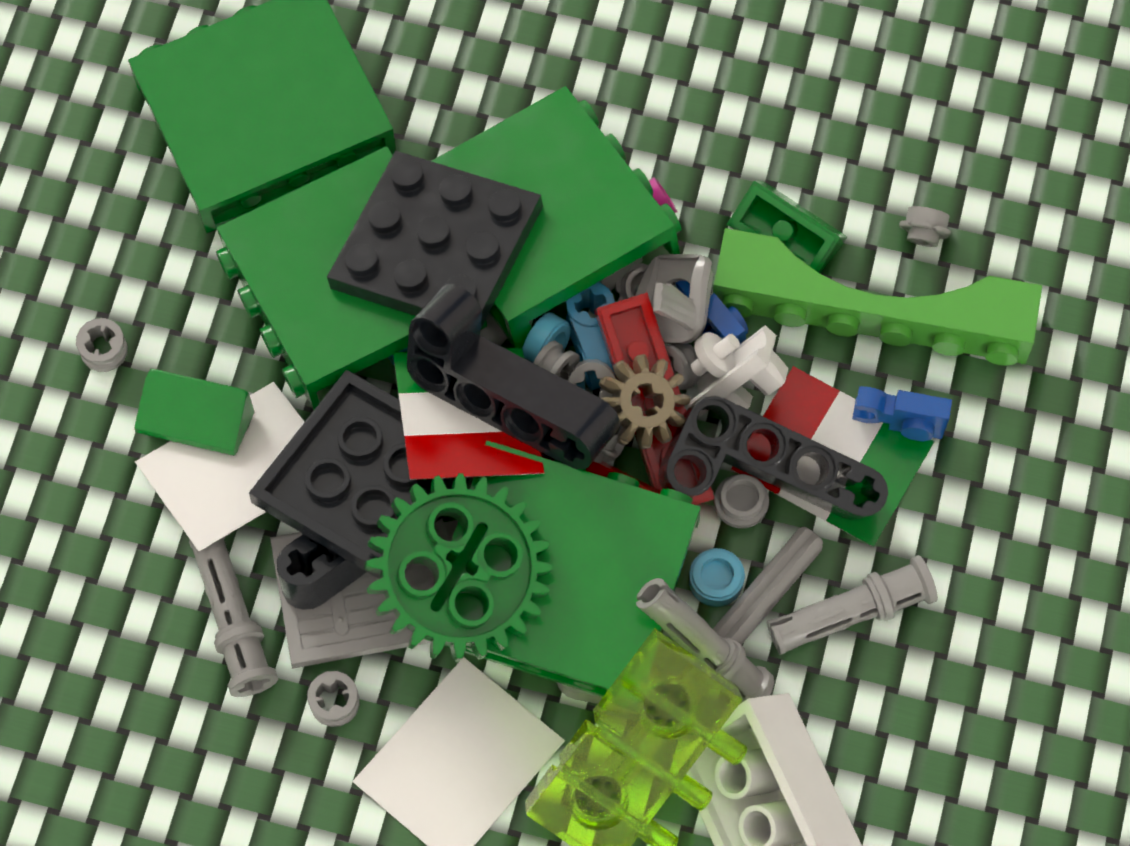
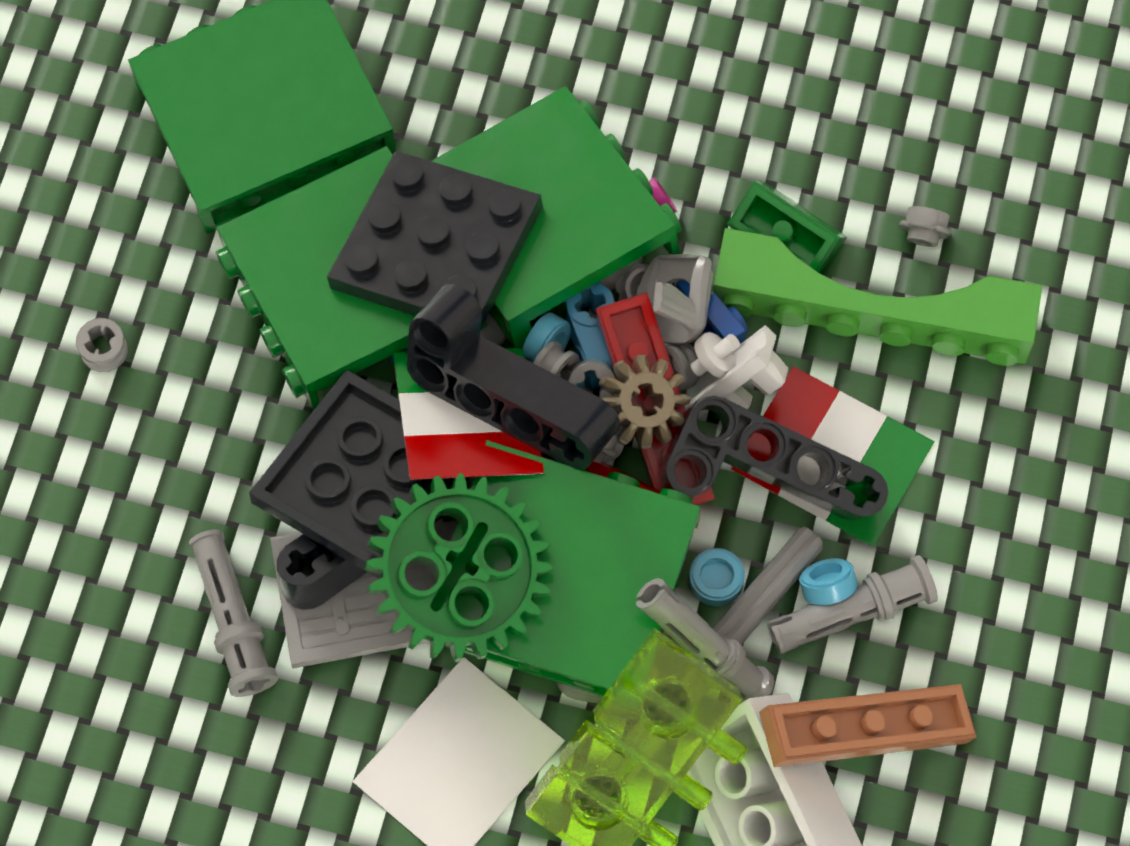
(194, 412): green slope -> none
(212, 489): white sticker -> none
(330, 682): light grey bush -> none
(741, 501): light grey plate -> none
(828, 581): none -> medium azure tile
(867, 725): none -> nougat tile
(911, 413): blue plate -> none

